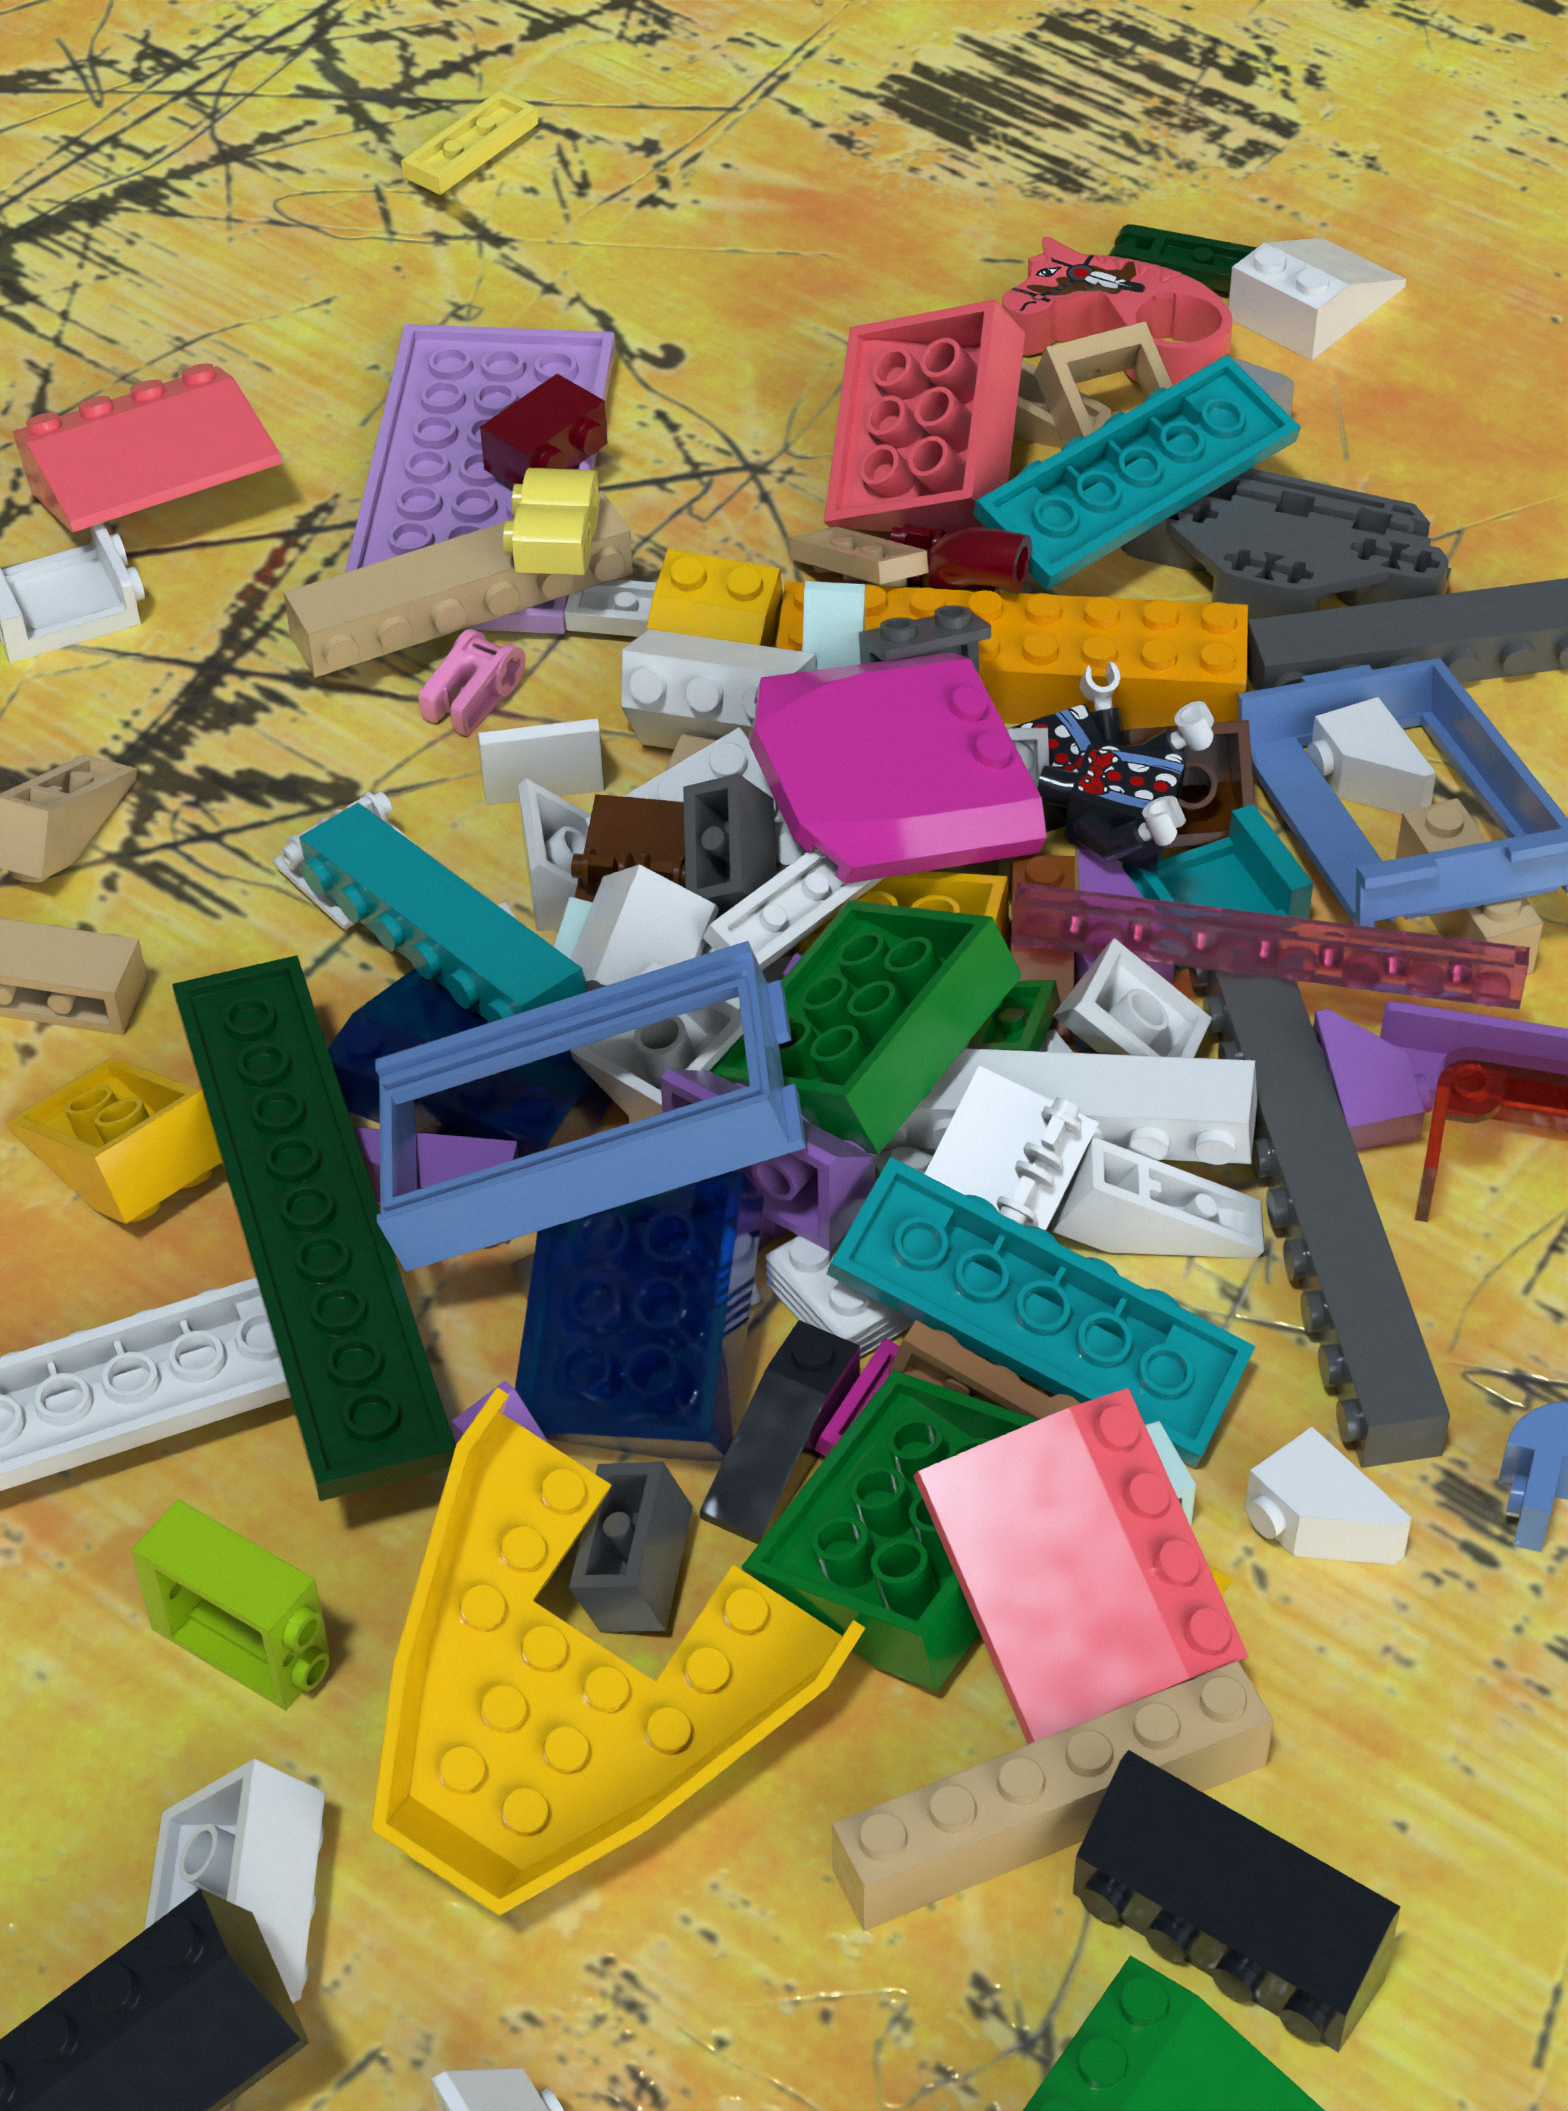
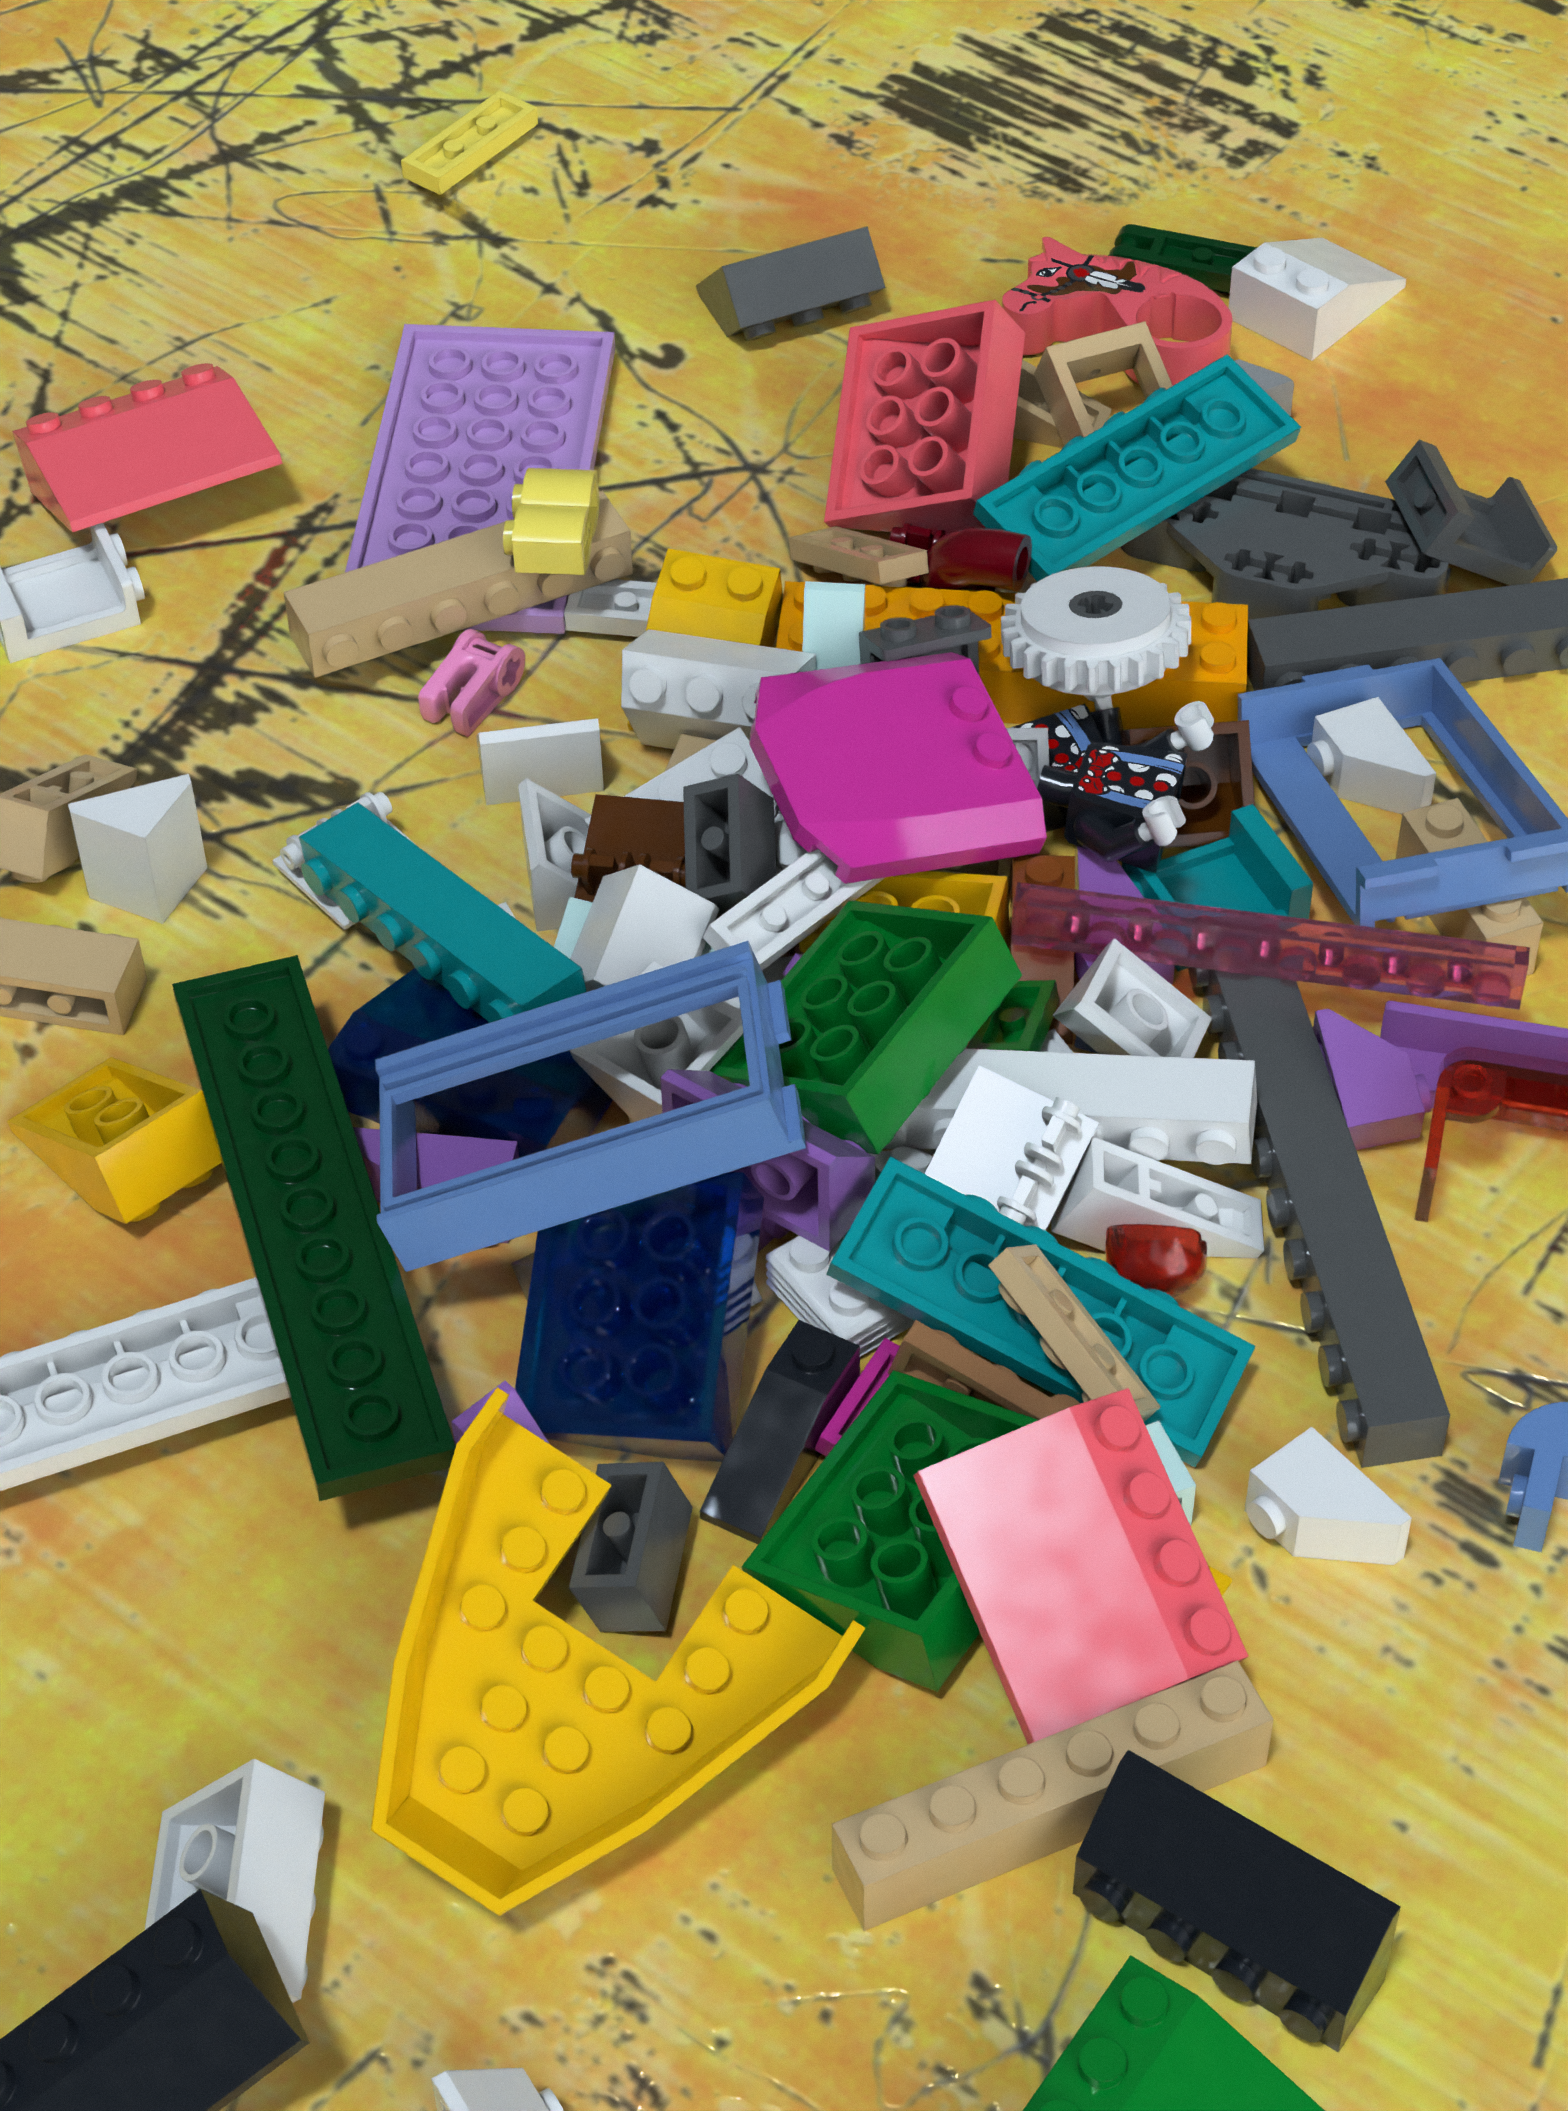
(140, 846): none -> white slope
(232, 1604): lime window -> none
(544, 429): dark red brick -> none
(793, 285): none -> dark grey slope
(1066, 1327): none -> tan plate
(1096, 630): none -> white gear
(1157, 1256): none -> clear red hair
(1487, 536): none -> dark grey panel

